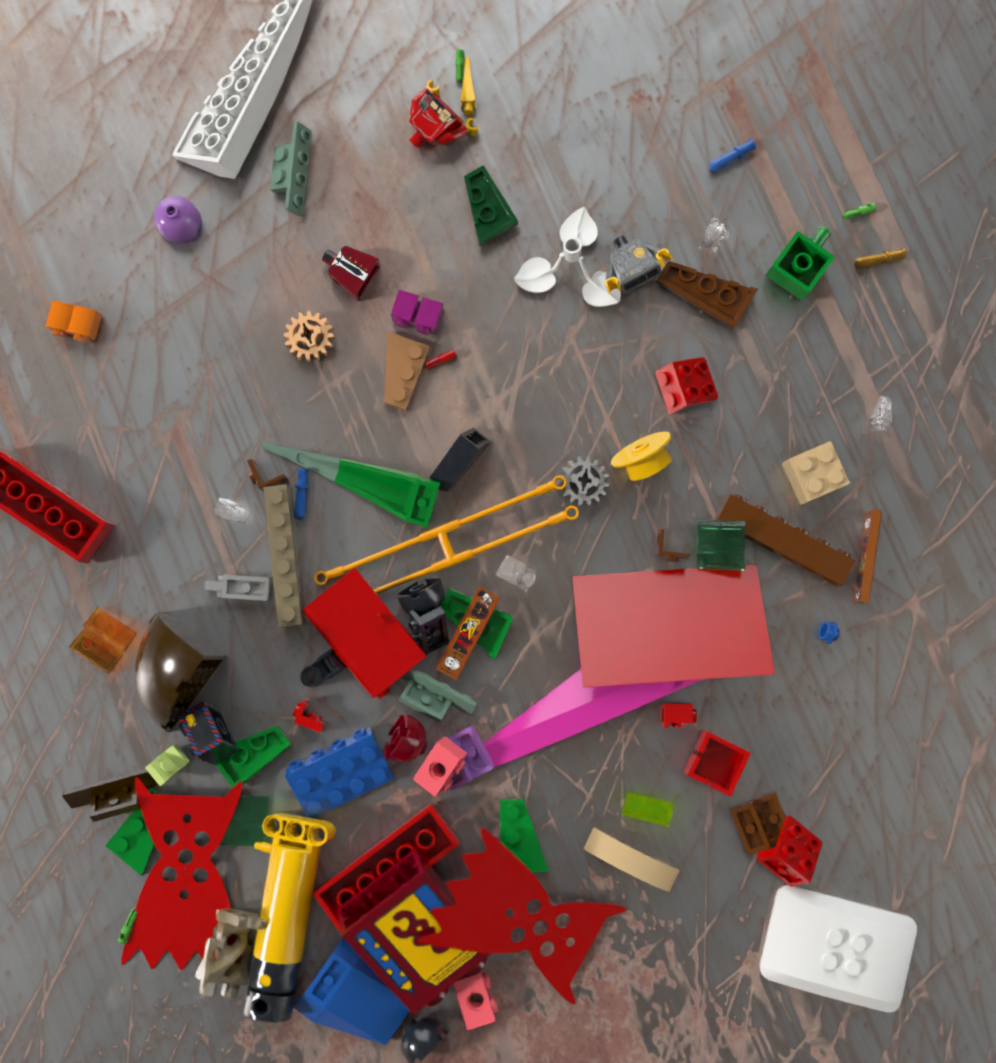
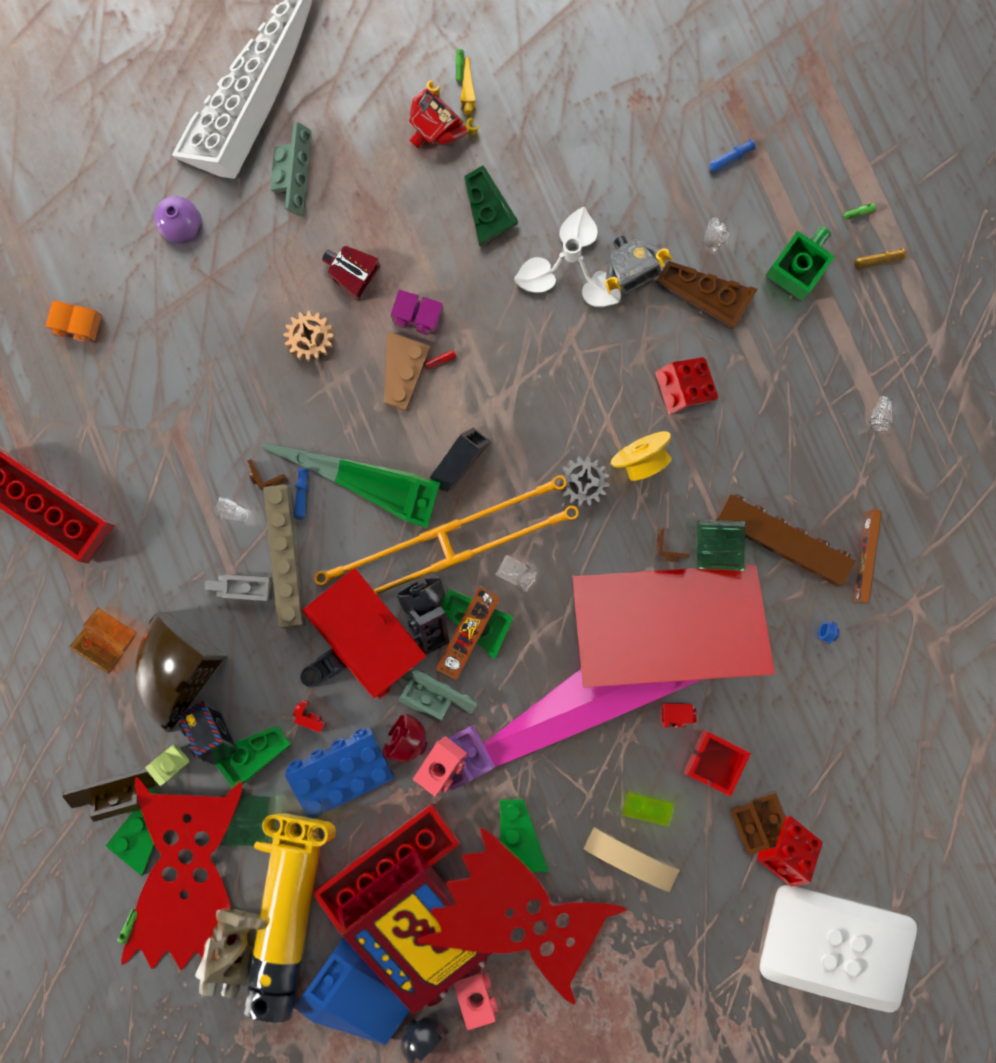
(815, 473): tan piece -> none

